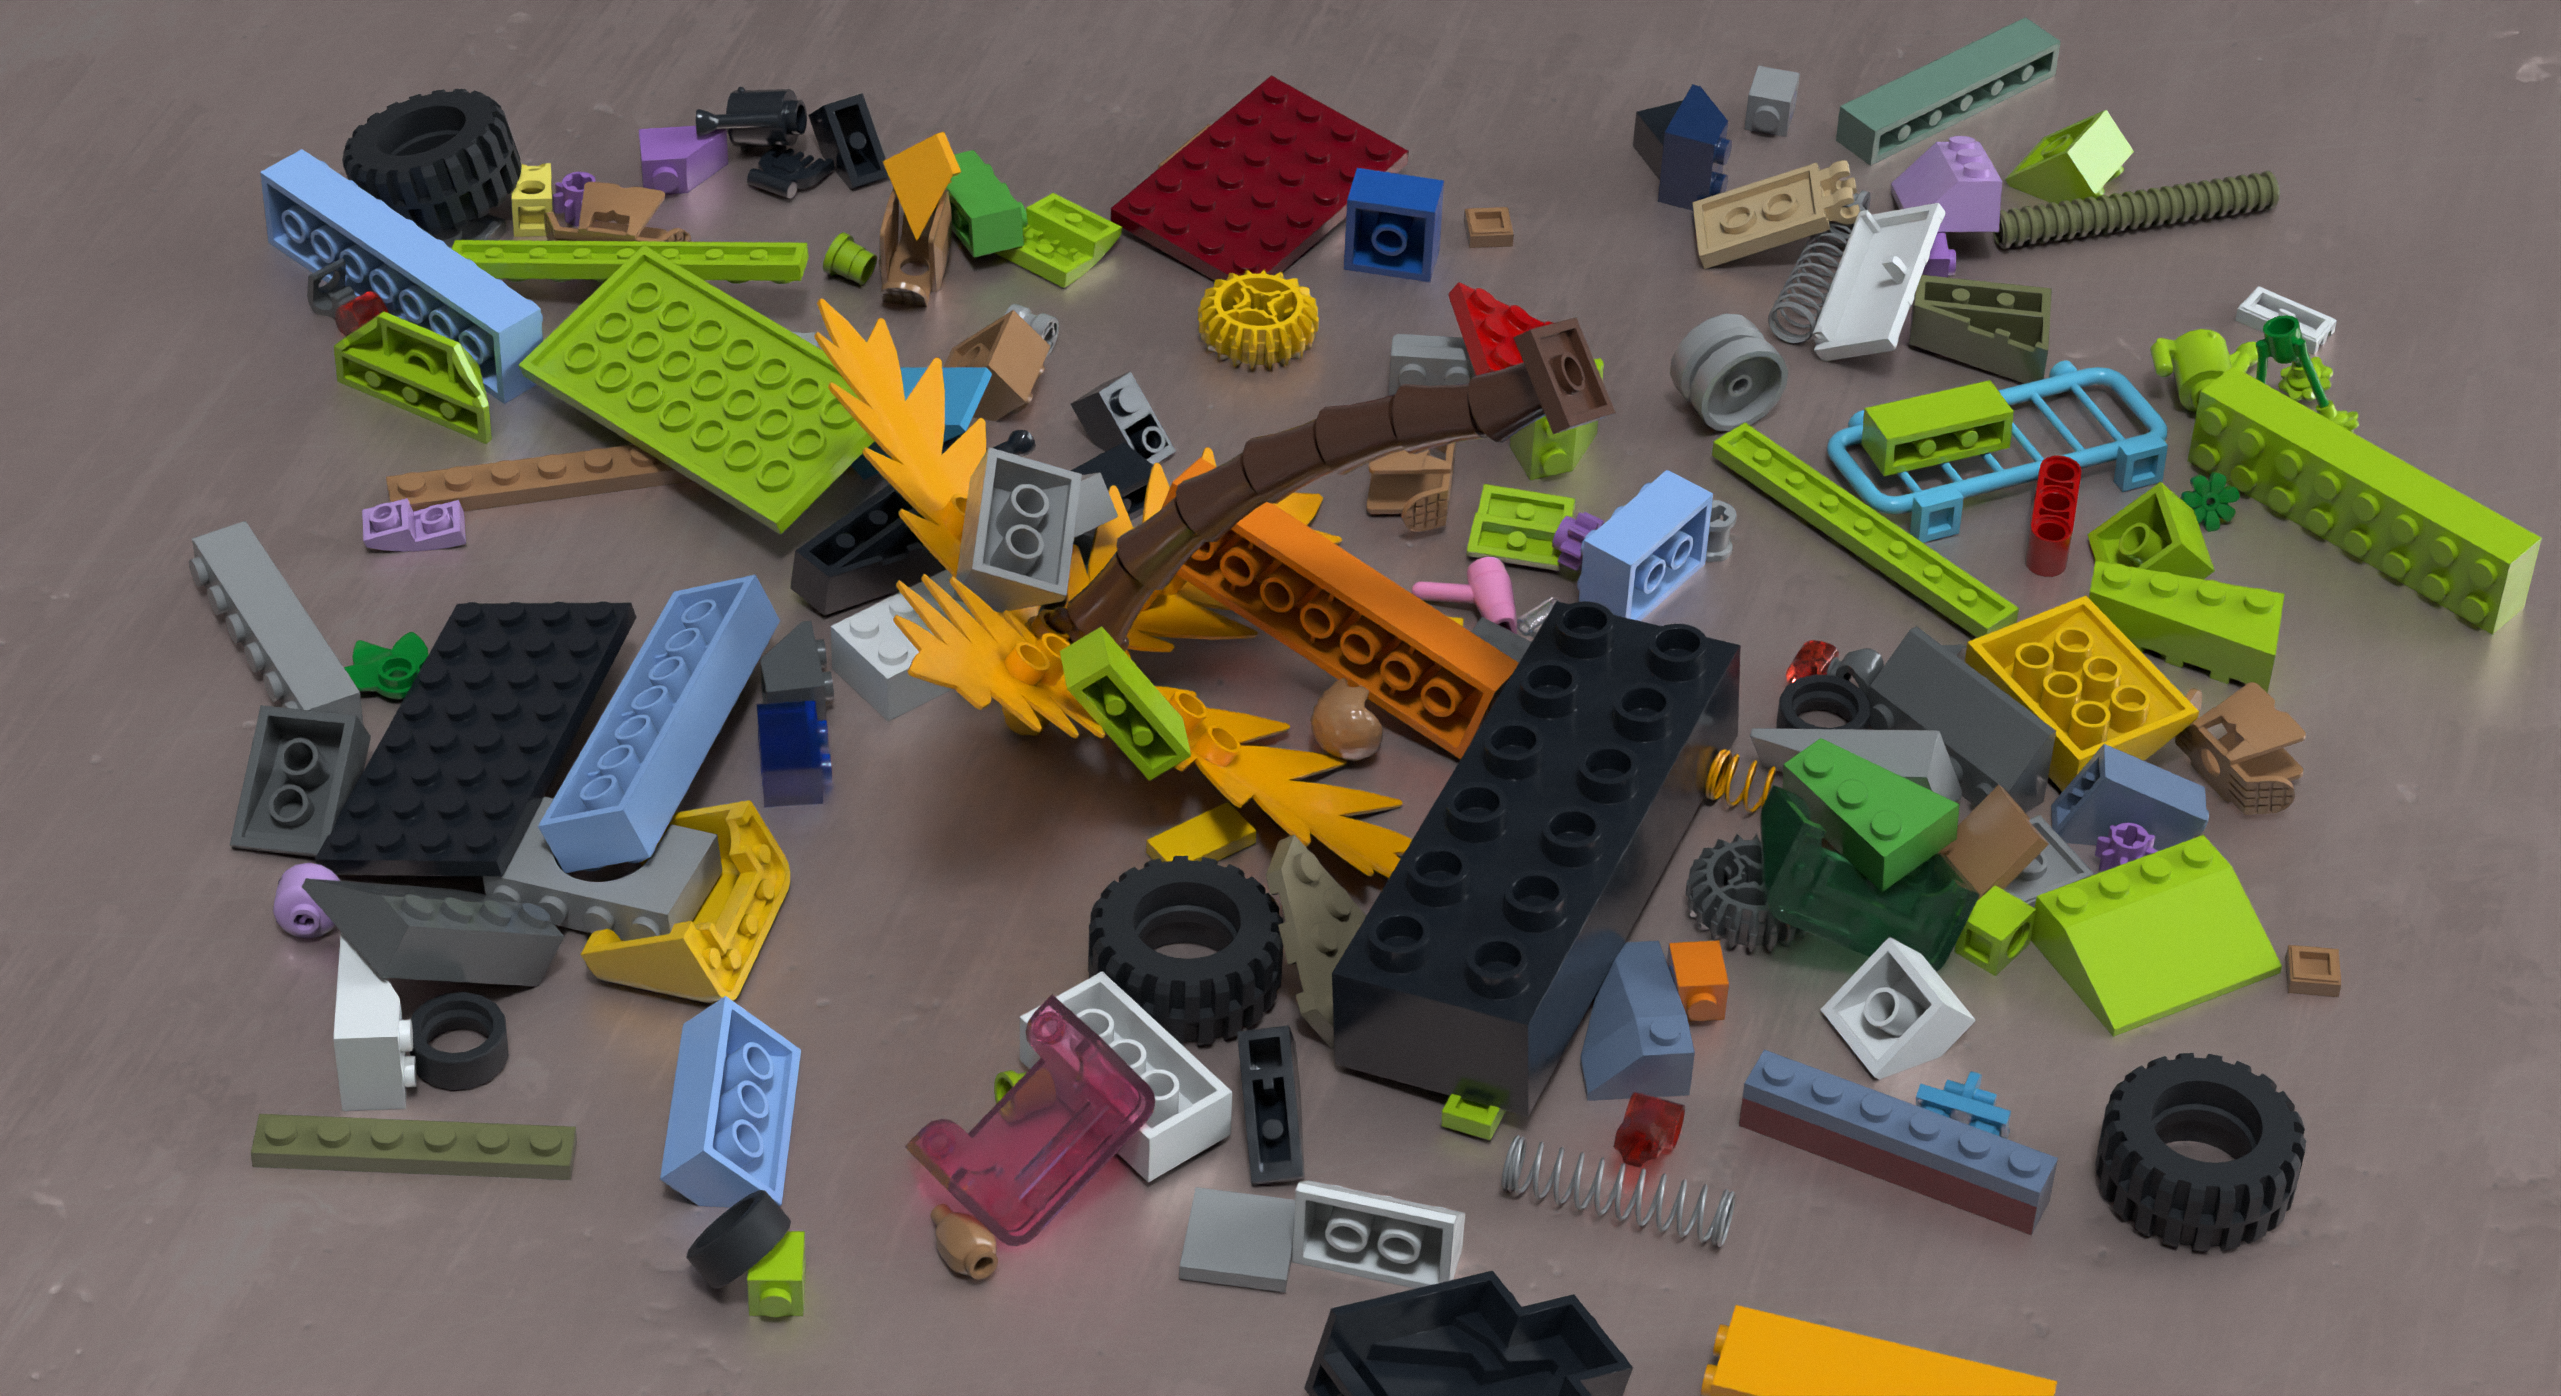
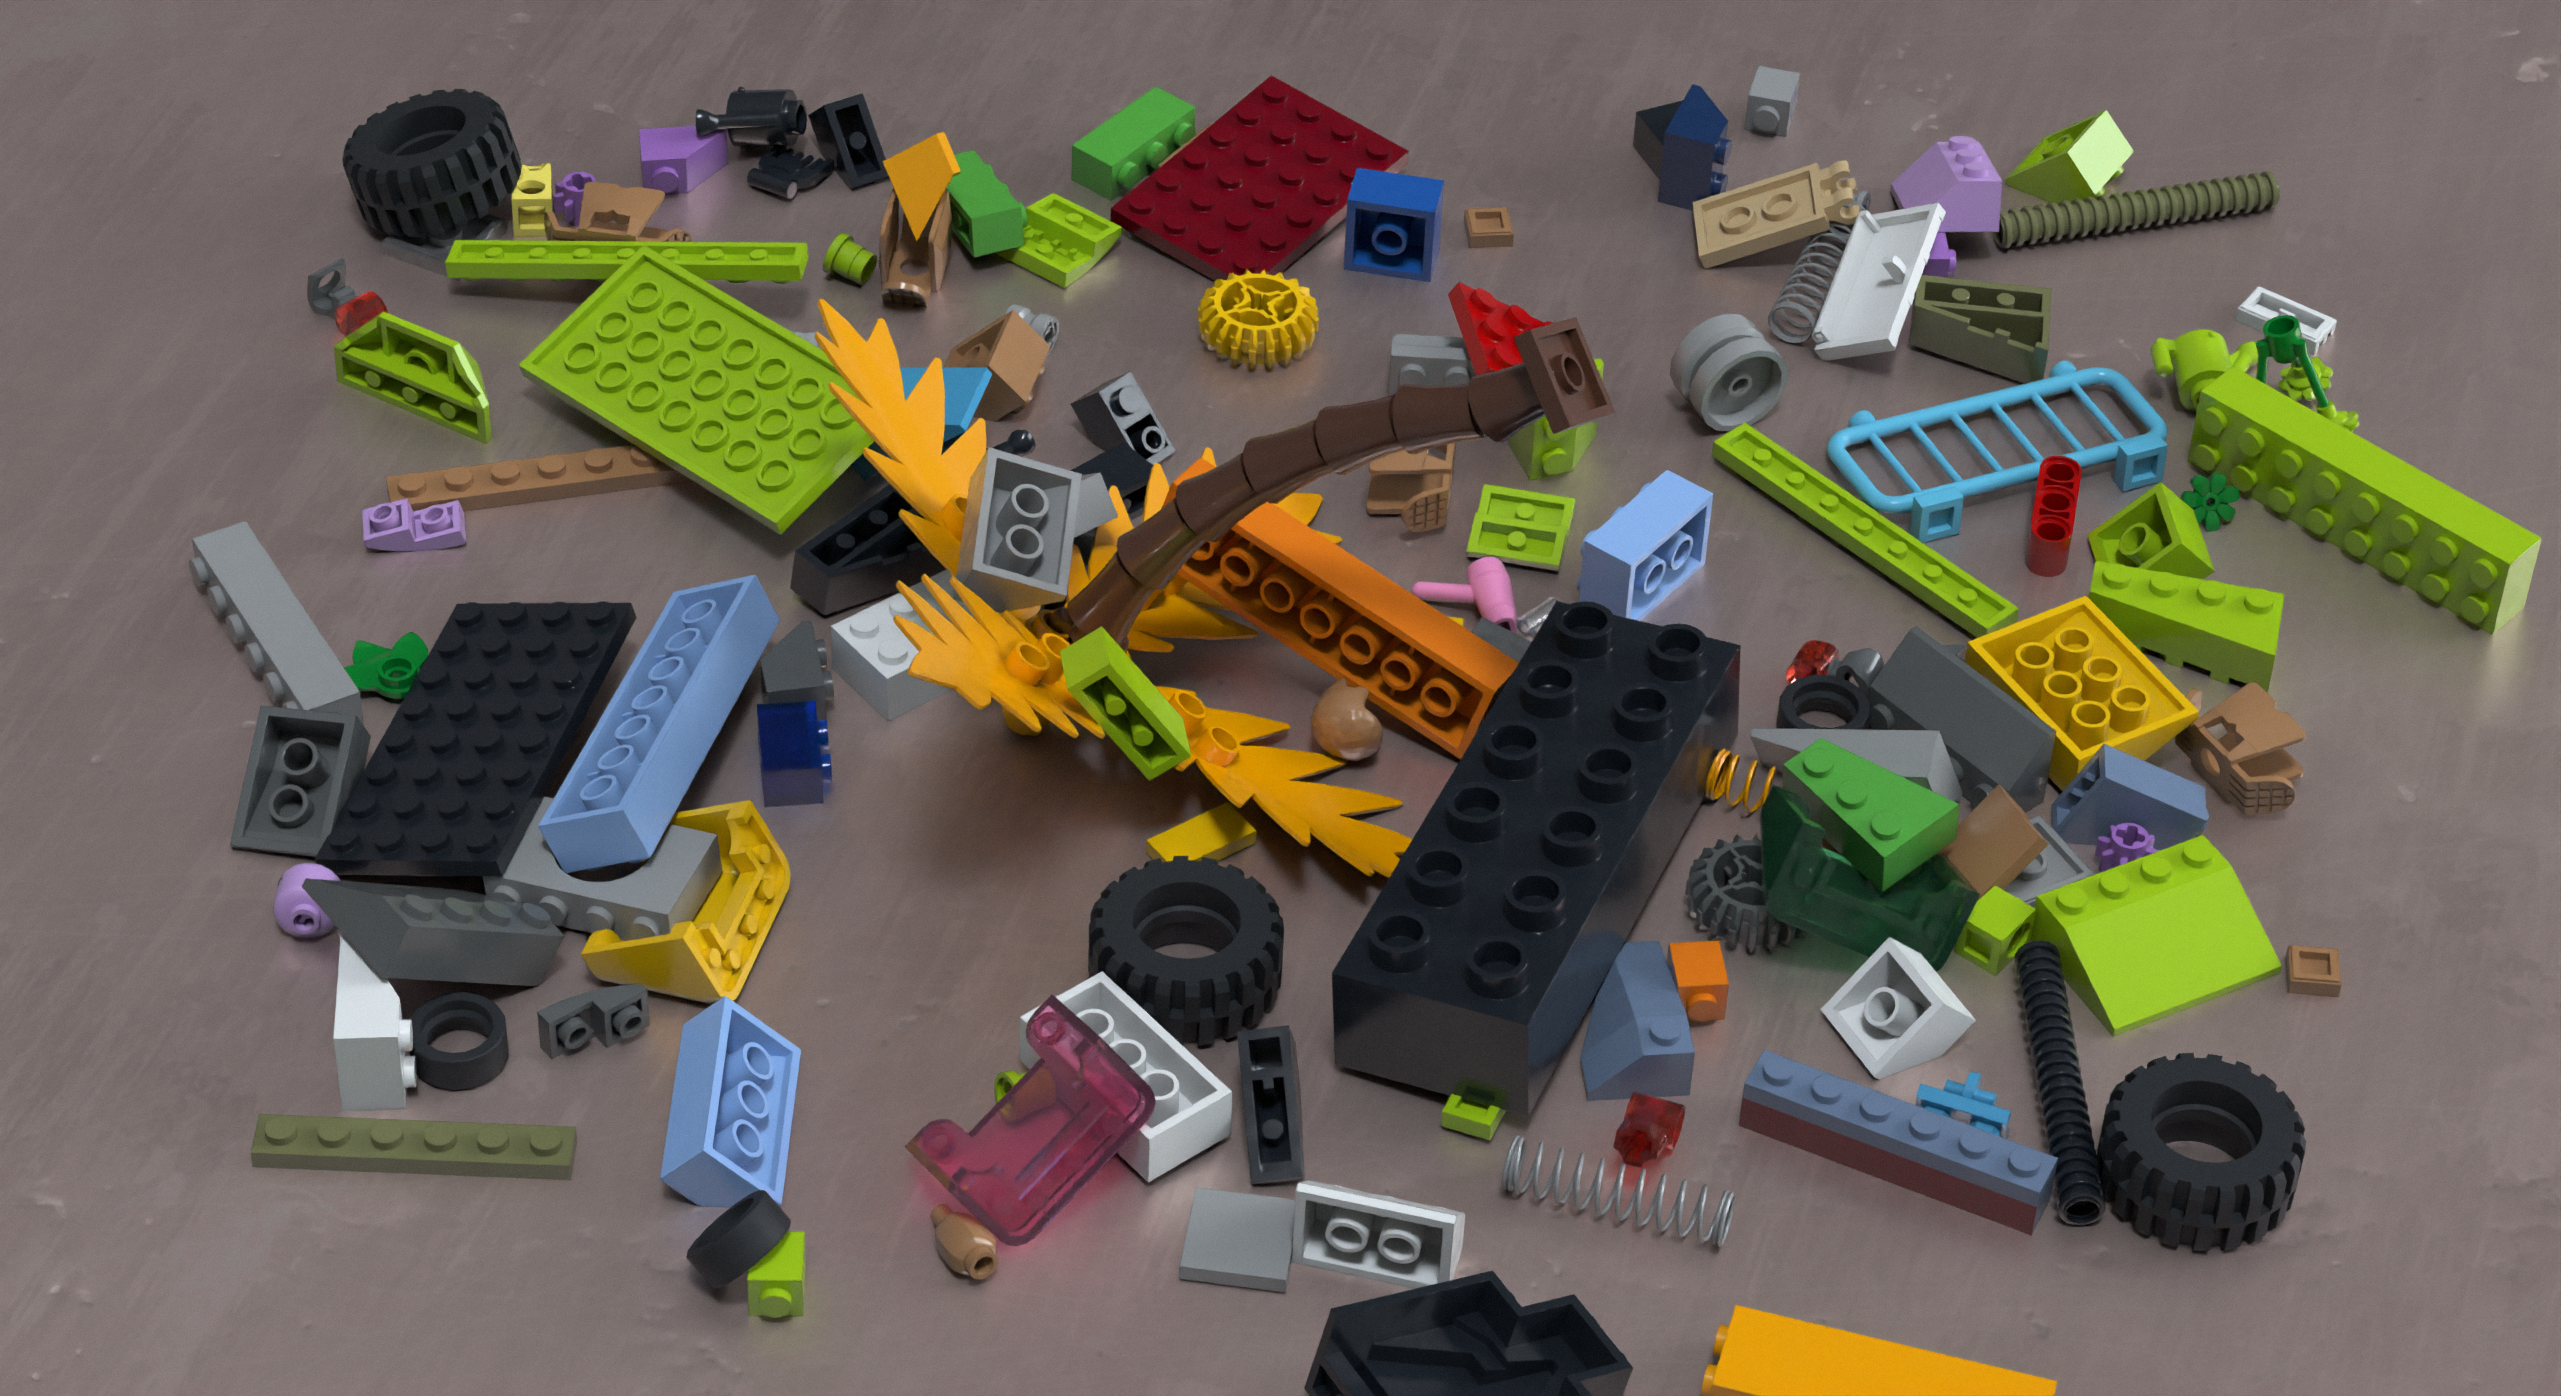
(325, 217): light blue brick -> none
(602, 1013): none -> dark grey slope
(1132, 143): none -> bright green brick
(1316, 929): dark tan plate -> none
(1570, 538): medium lavender gear -> none
(1719, 542): light grey bush -> none
(1937, 428): lime brick -> none
(1947, 91): sand green brick -> none
(2059, 1083): none -> black piece

